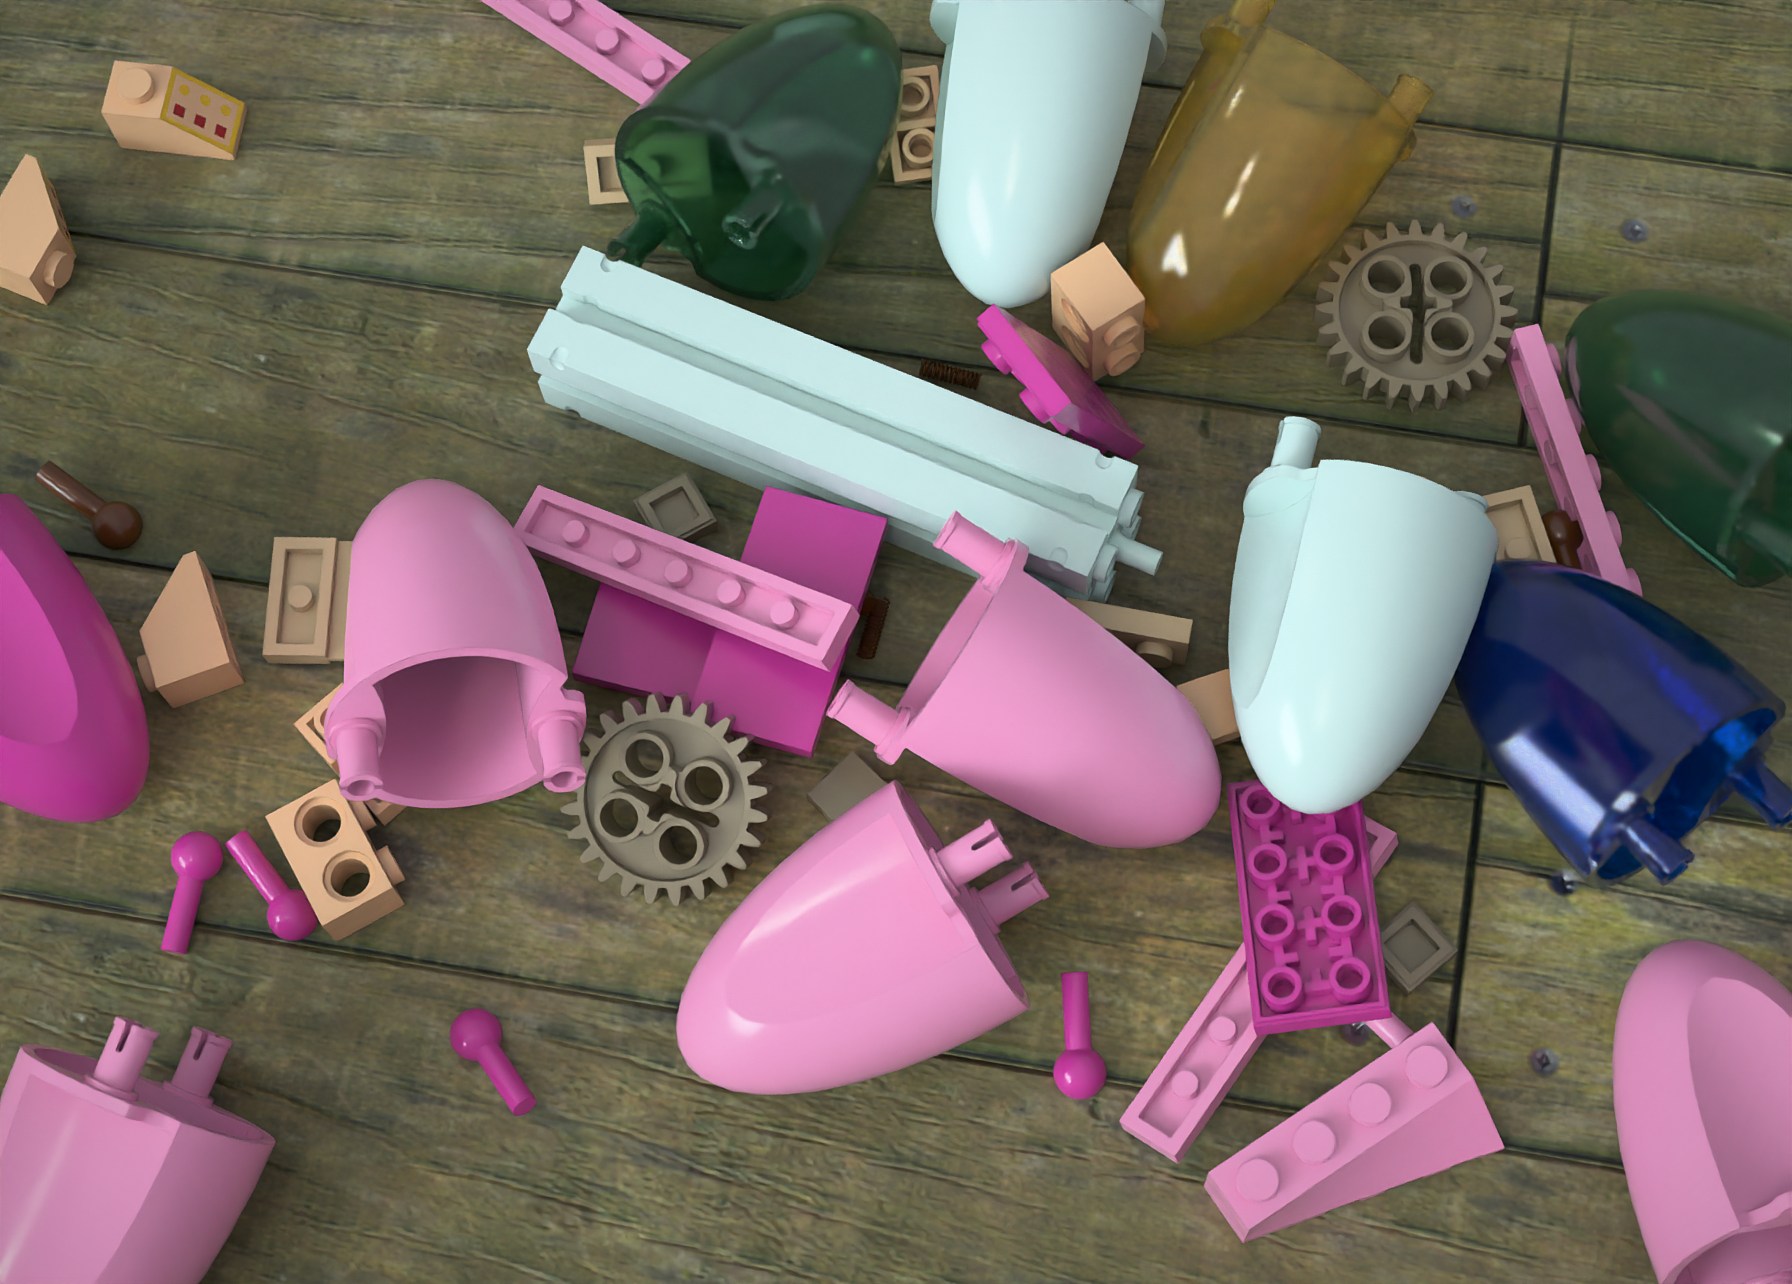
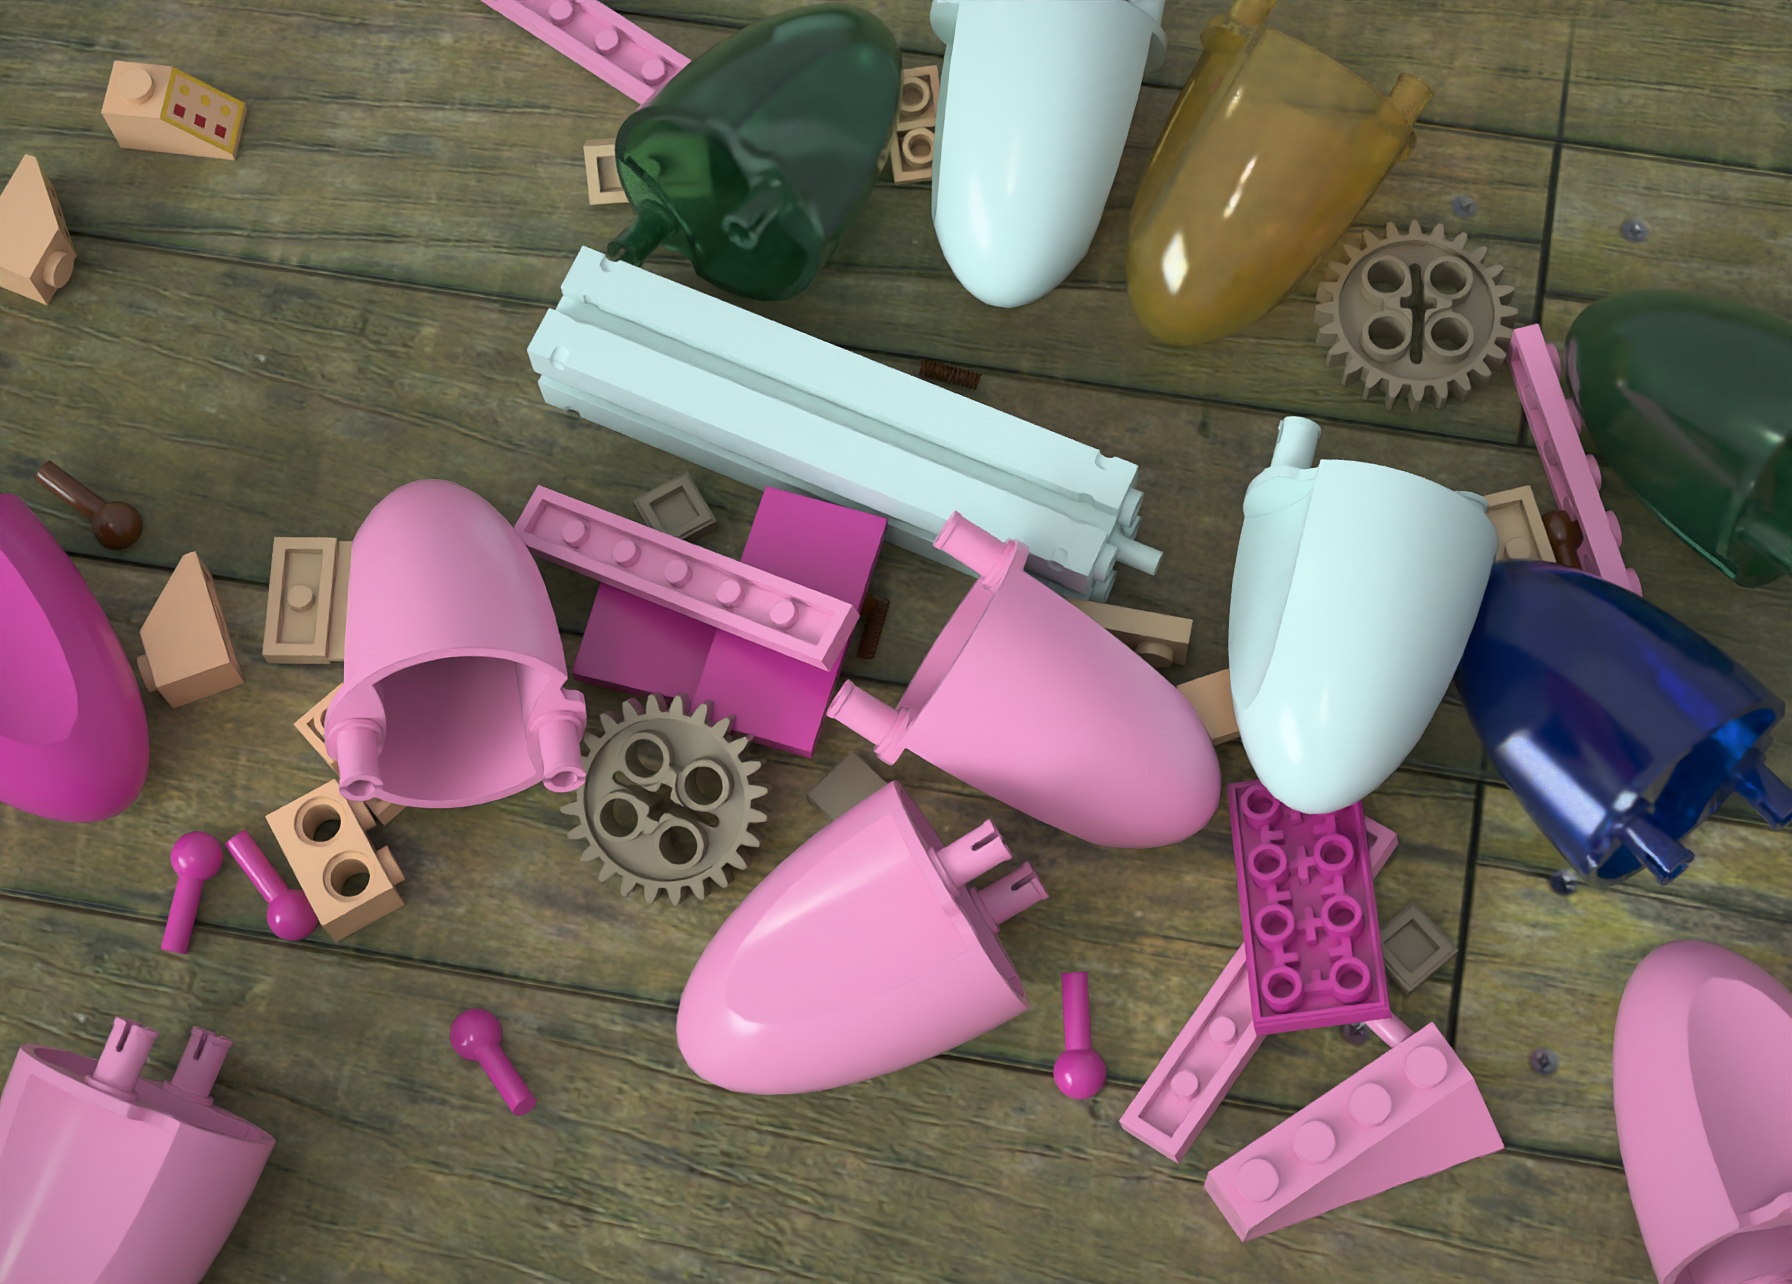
(1056, 384): dark pink tile -> none
(1098, 312): light nougat brick -> none

